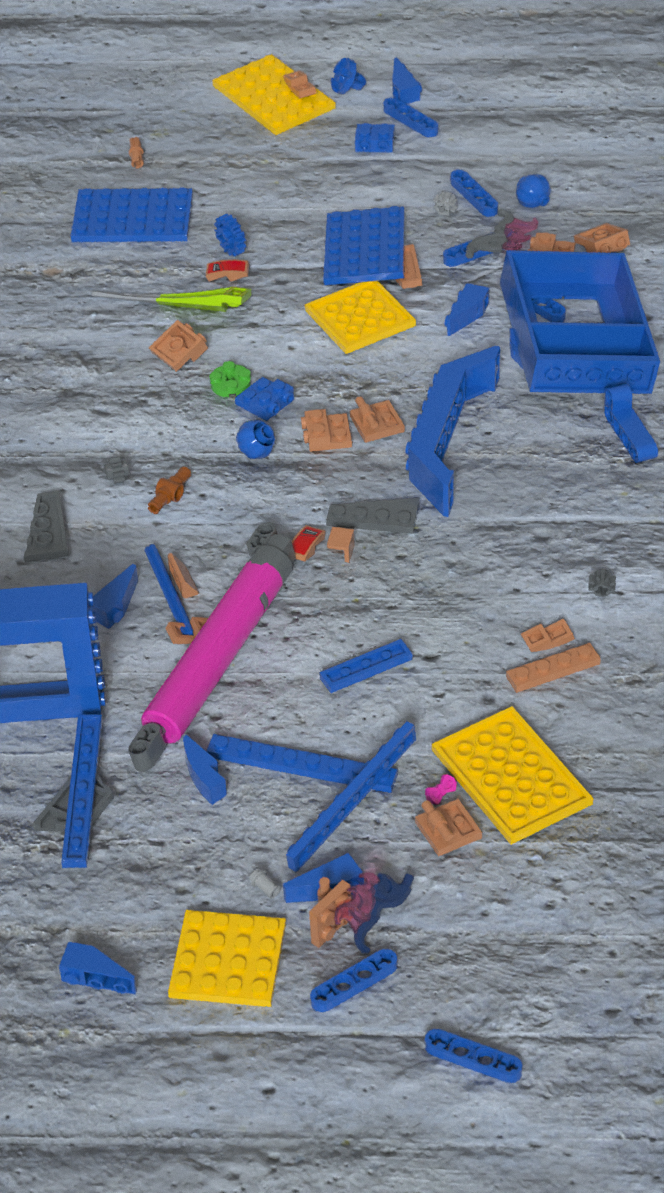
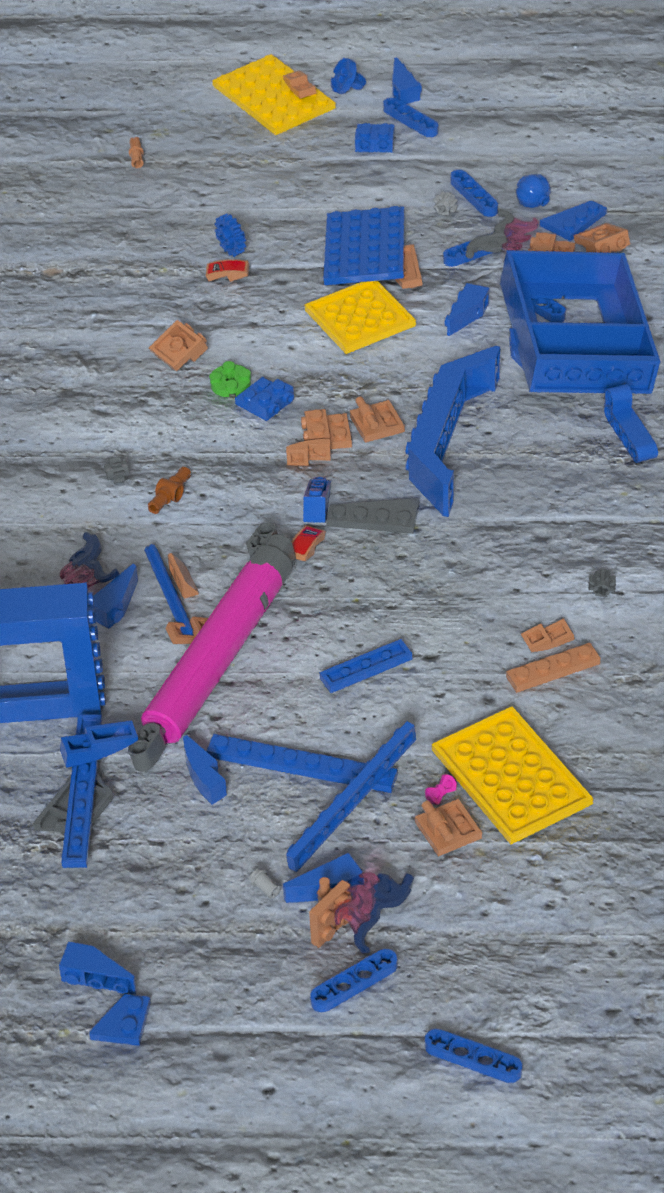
(47, 529): dark grey wing -> none
(83, 564): none -> dark blue piece
(97, 742): none -> blue slope
(124, 1021): none -> blue wing
(132, 215): blue plate -> none
(208, 300): lime plate -> none
(227, 958): yellow plate -> none
(255, 439): blue plant -> none
(301, 452): none -> nougat slope
(316, 500): none -> blue slope
(342, 540): nougat panel -> none
(574, 220): none -> blue wing

